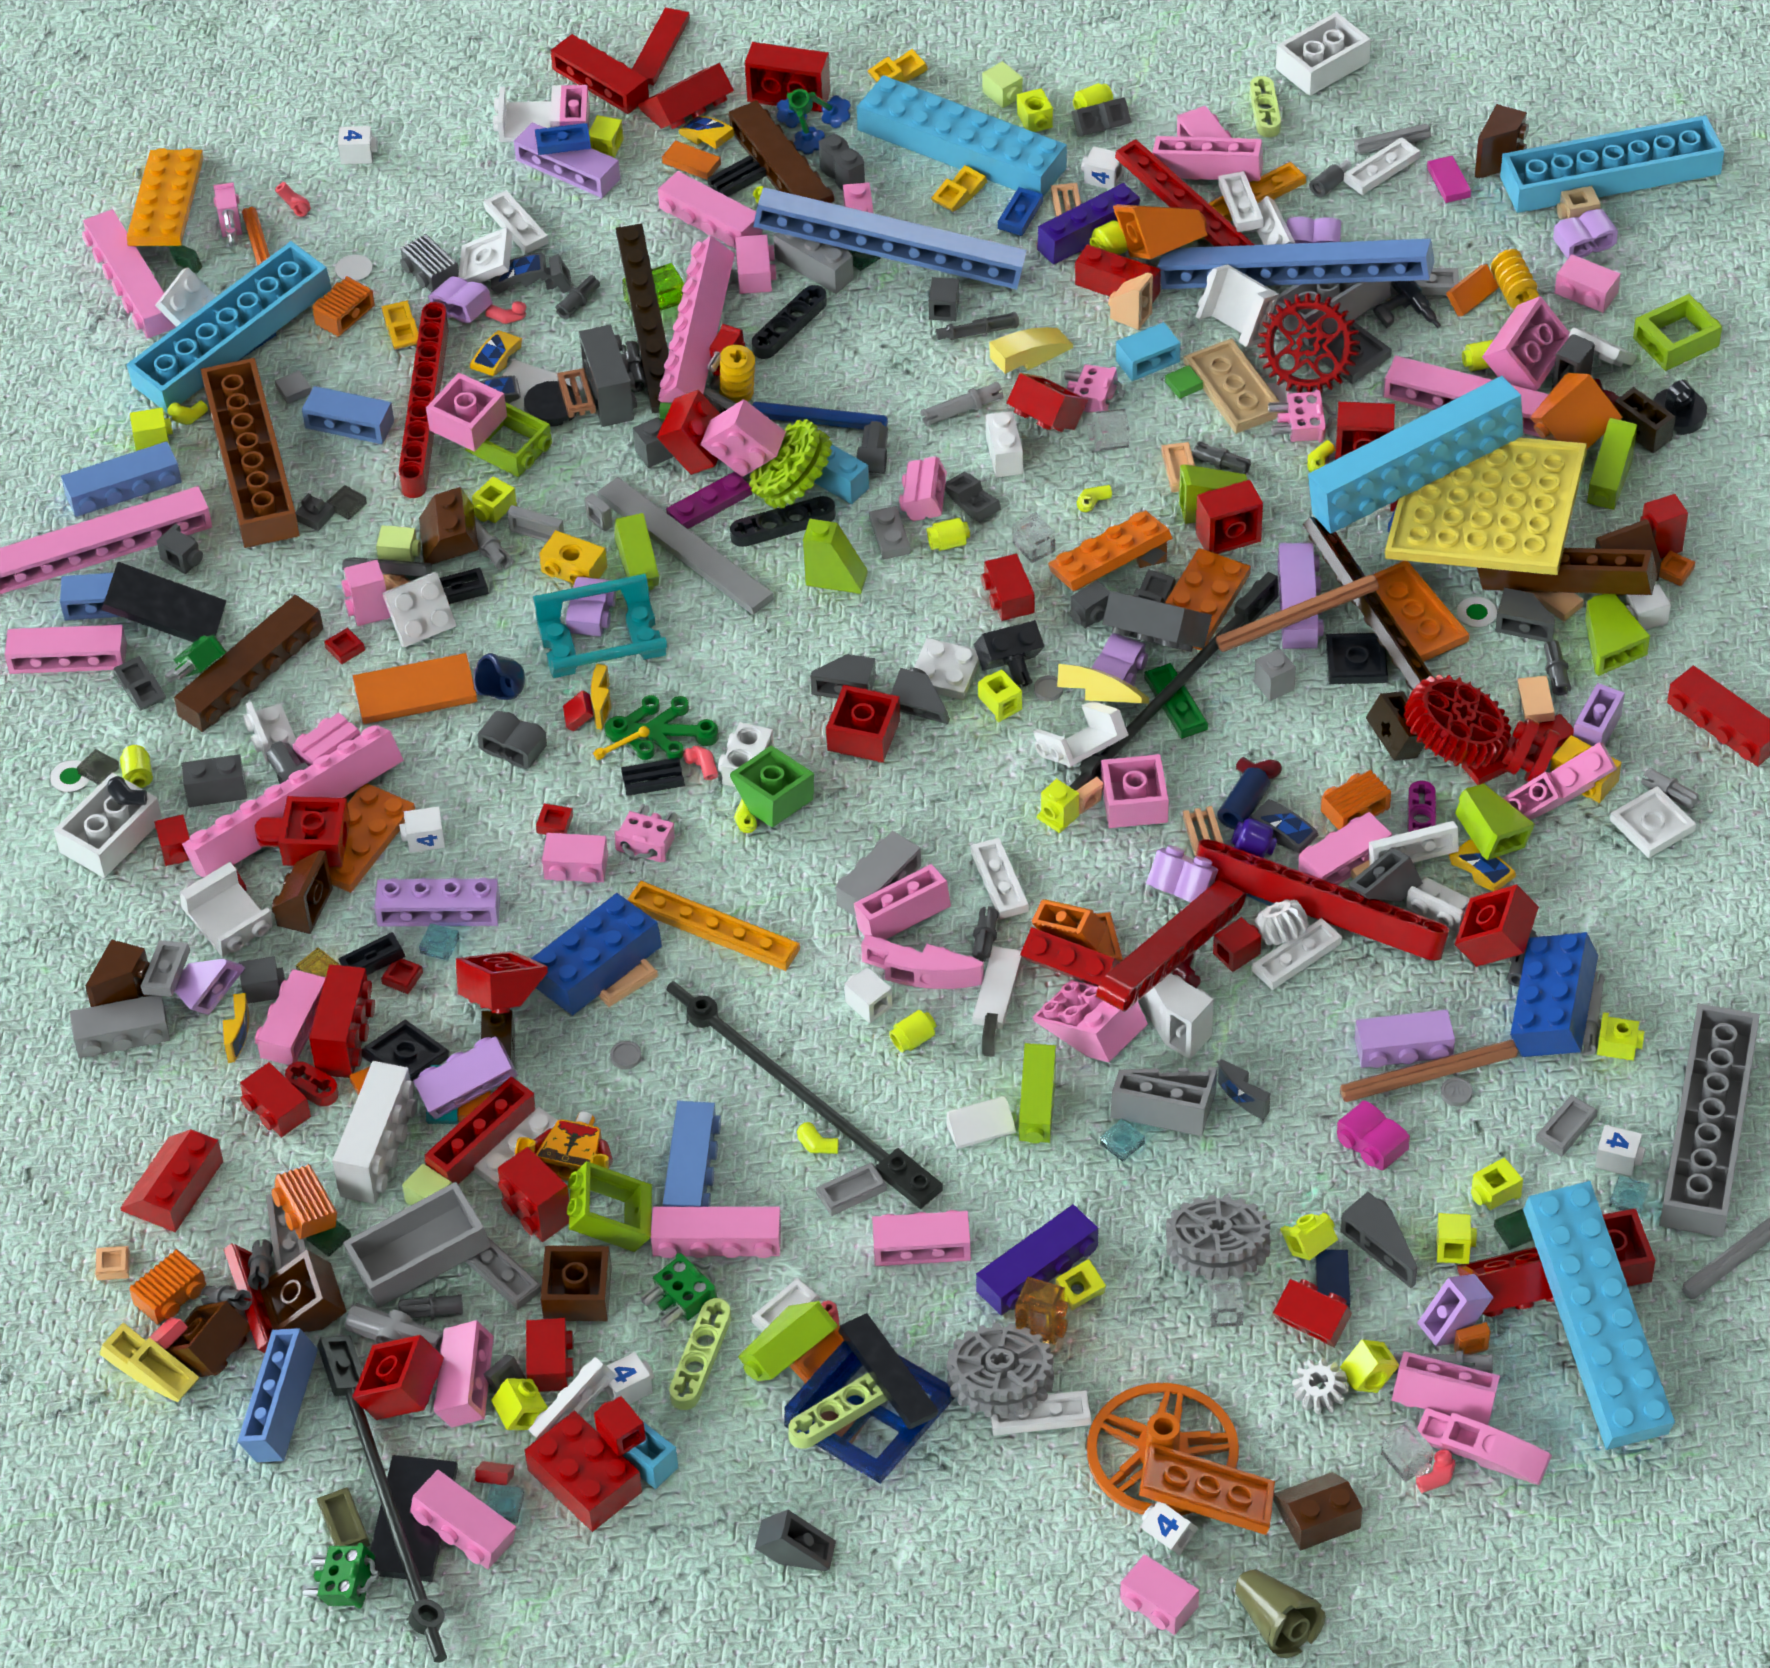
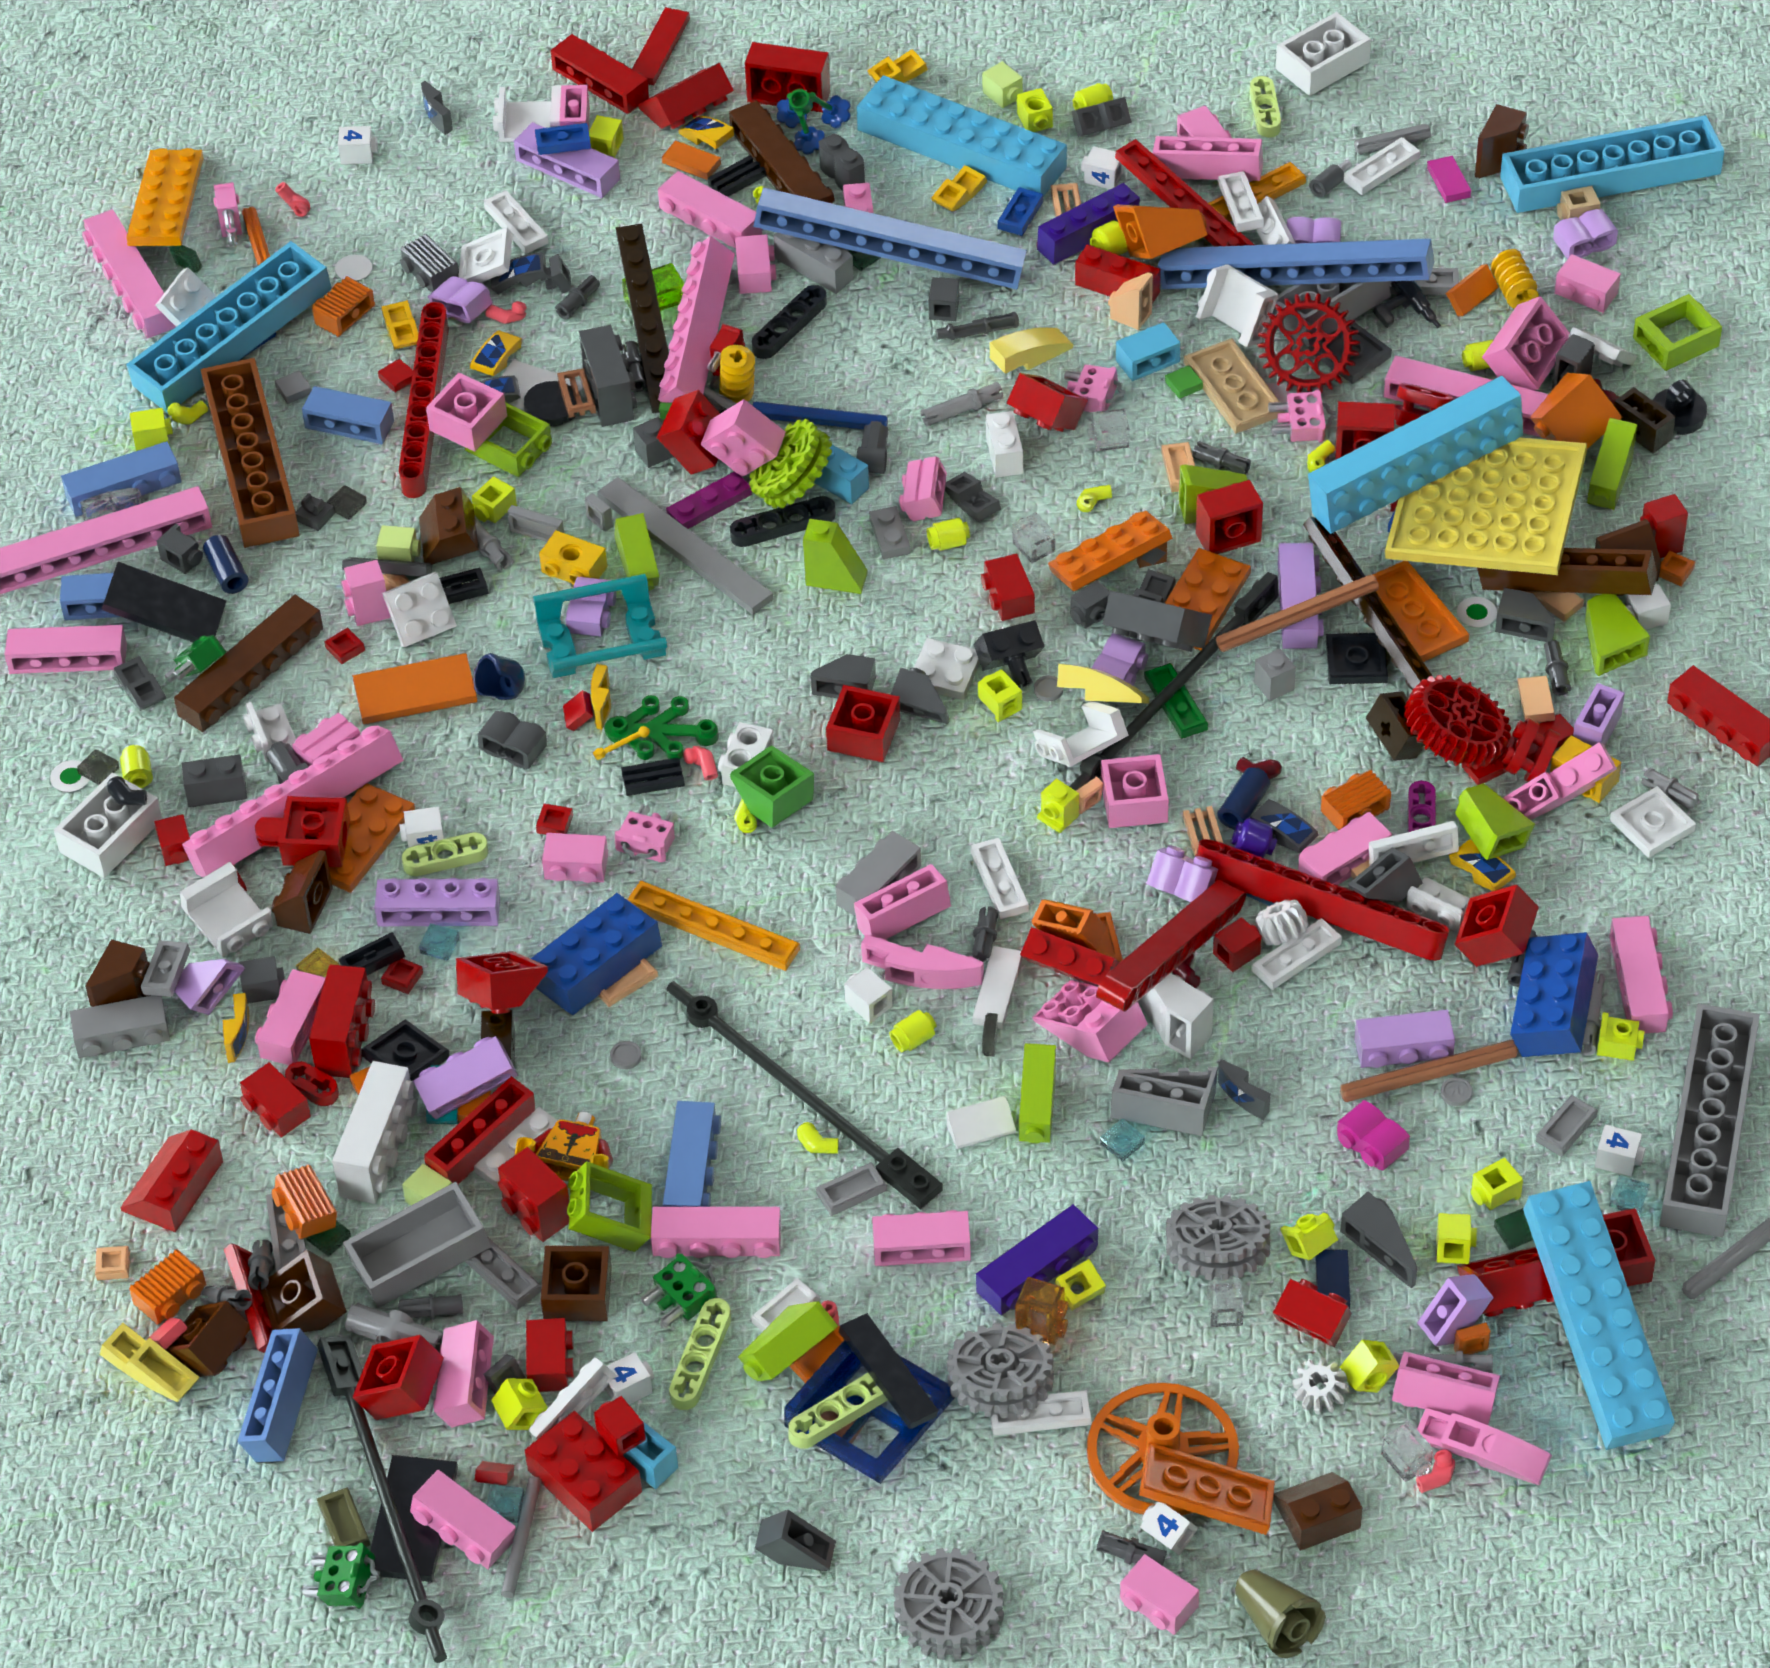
(110, 502): none -> clear slope
(225, 564): none -> dark blue brick
(396, 375): none -> red tile
(434, 107): none -> dark grey slope
(438, 864): none -> yellowish green beam
(521, 1537): none -> light grey bar
(948, 1603): none -> light grey piece
(1128, 1549): none -> dark grey pin
(1416, 394): none -> red brick
(1639, 973): none -> bright pink brick

